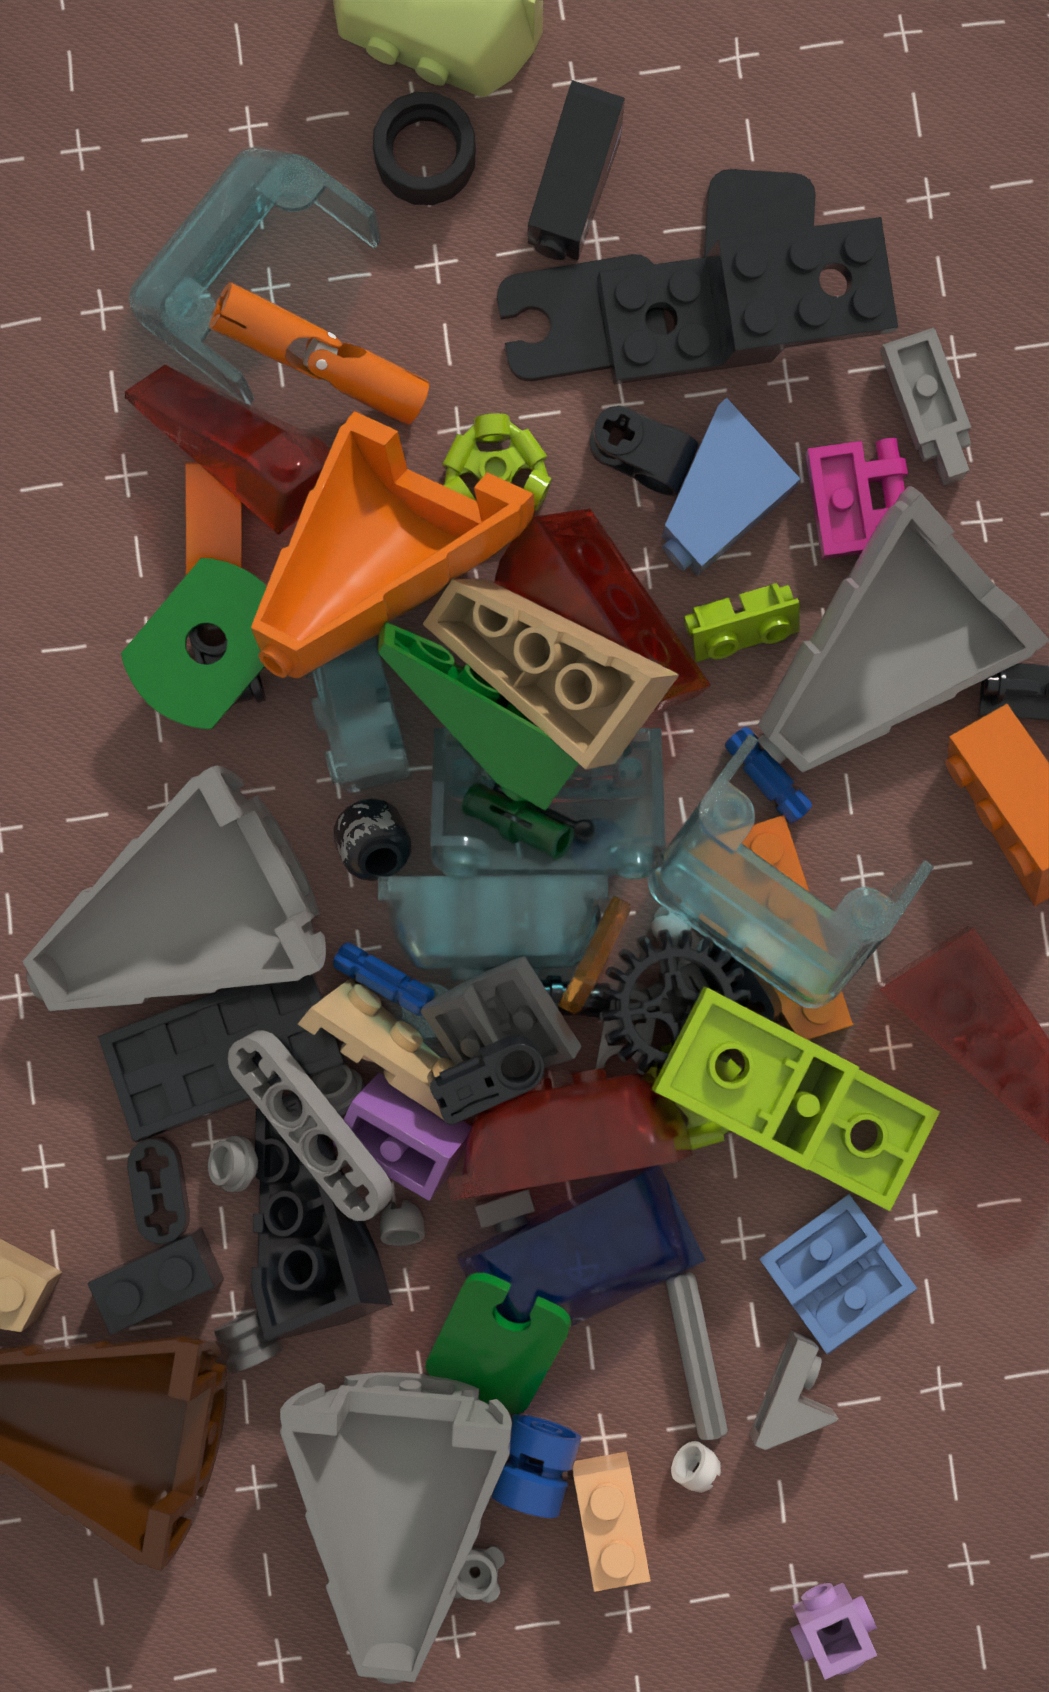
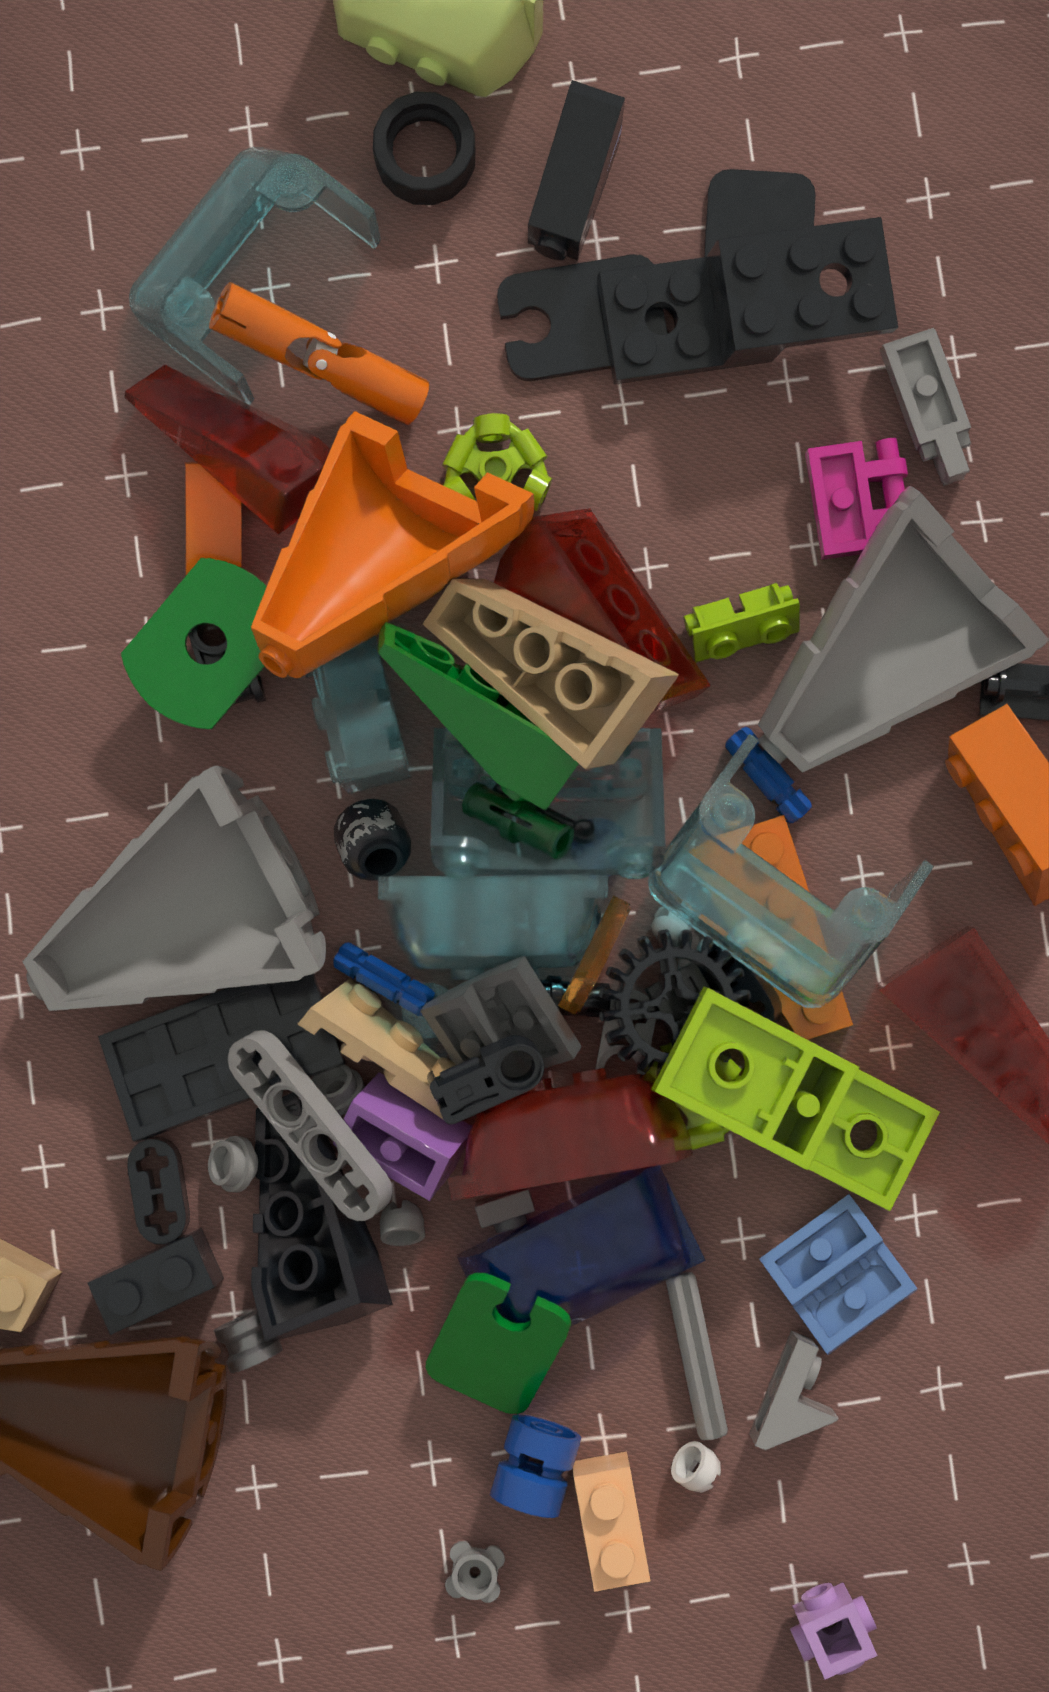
(394, 1503): light grey cone -> none
(648, 450): black piece -> none
(725, 492): medium blue slope -> none

